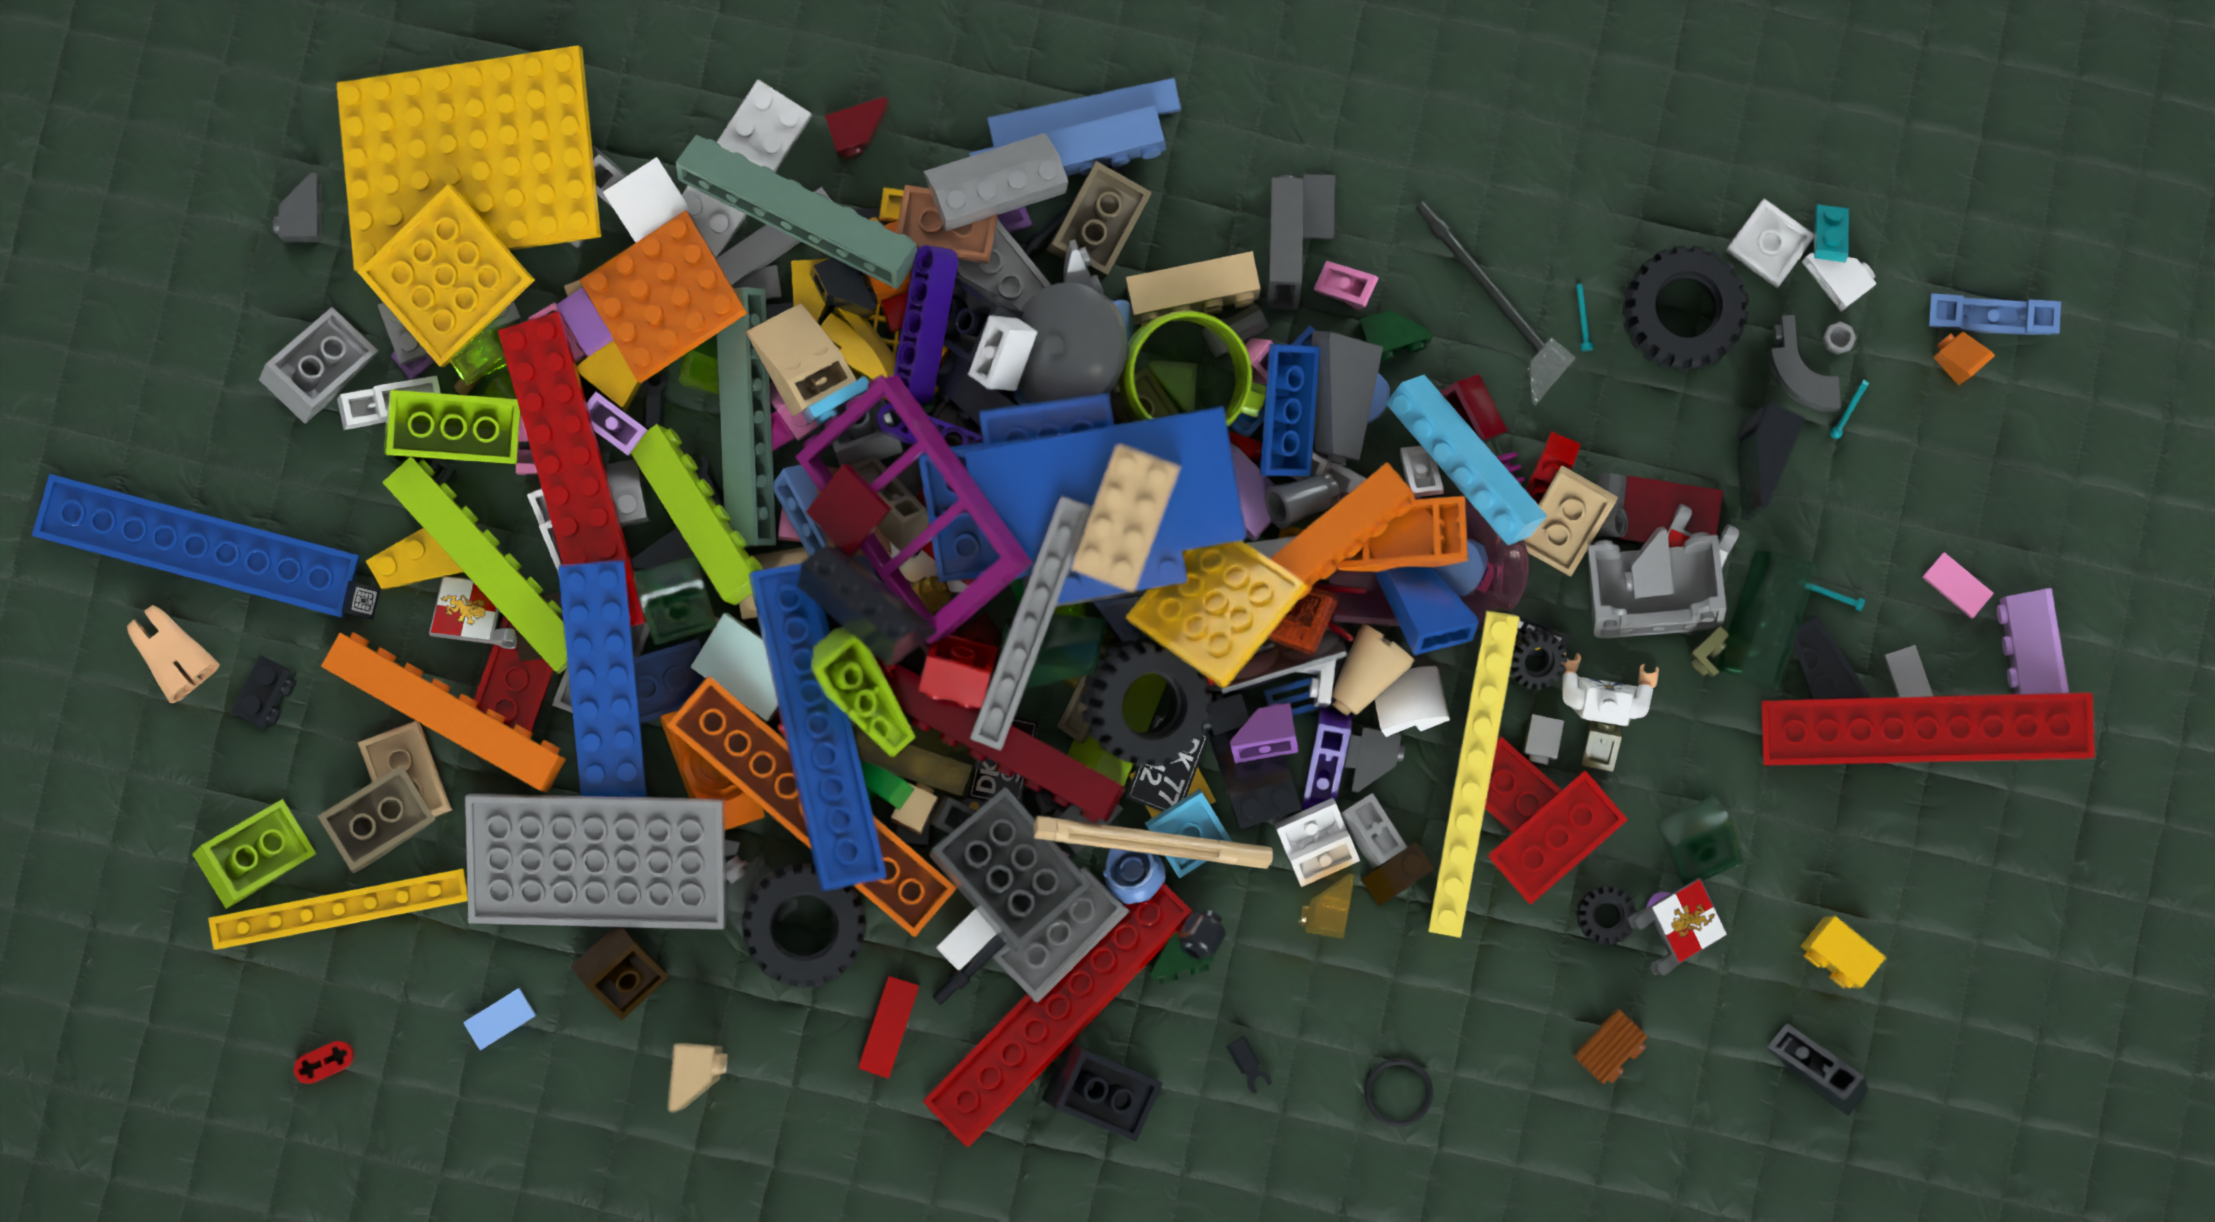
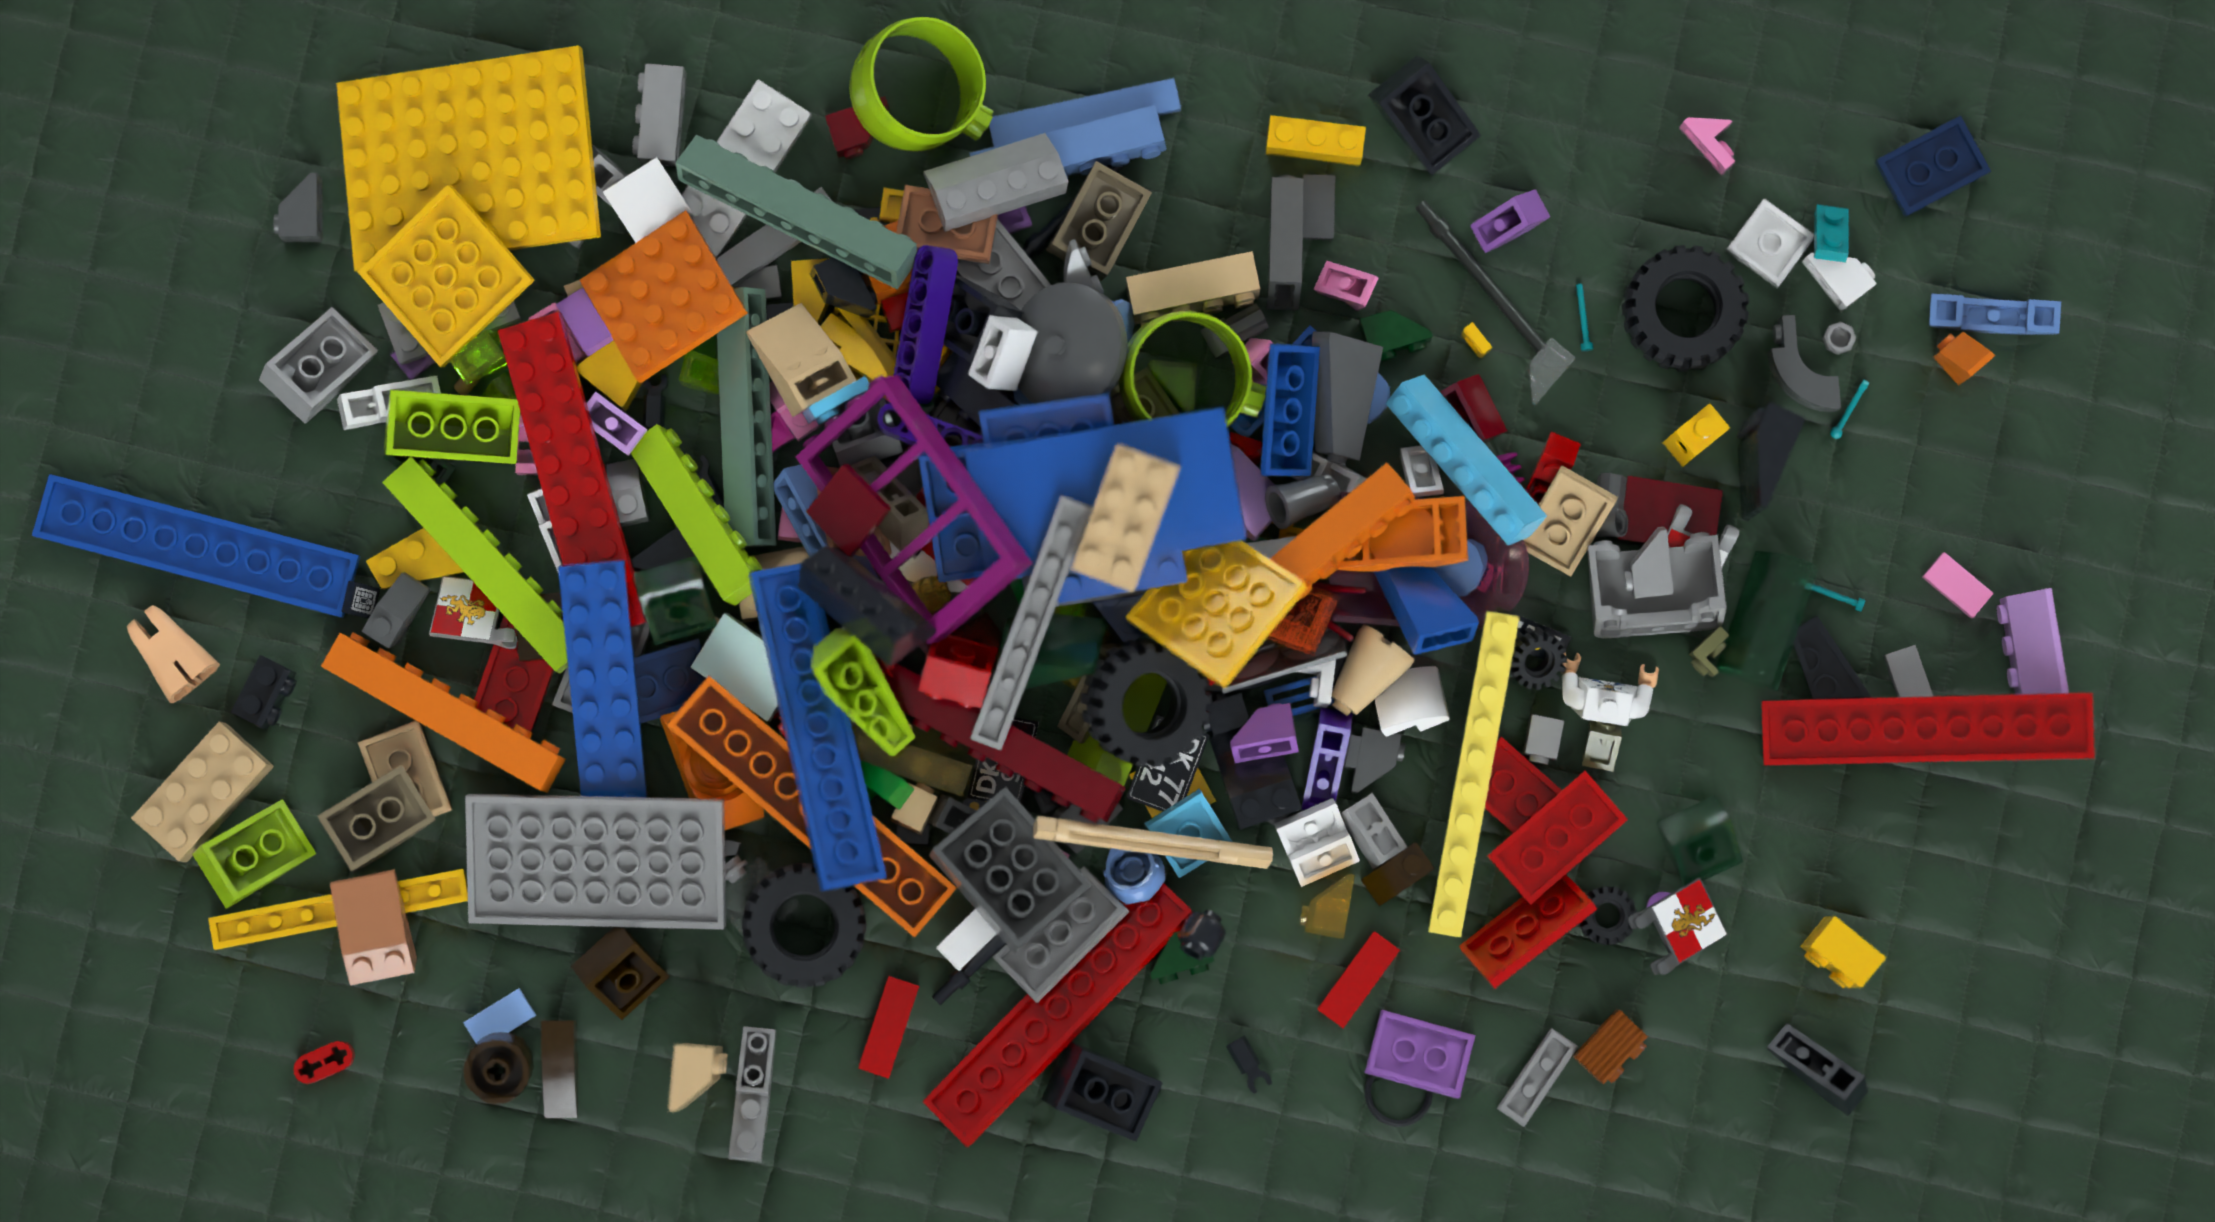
(202, 792): none -> tan brick
(373, 927): none -> nougat slope
(396, 611): none -> dark grey slope
(485, 1080): none -> dark brown brick
(559, 1068): none -> dark brown slope
(660, 114): none -> light grey brick
(752, 1094): none -> light grey slope
(962, 54): none -> lime cylinder
(1315, 140): none -> yellow brick
(1358, 979): none -> red tile
(1419, 1054): none -> medium lavender tile
(1424, 114): none -> black slope
(1476, 340): none -> yellow tile
(1510, 220): none -> medium lavender slope
(1526, 930): none -> red plate
(1537, 1077): none -> light grey tile
(1696, 435): none -> yellow torso
(1703, 134): none -> bright pink slope
(1932, 166): none -> dark blue plate

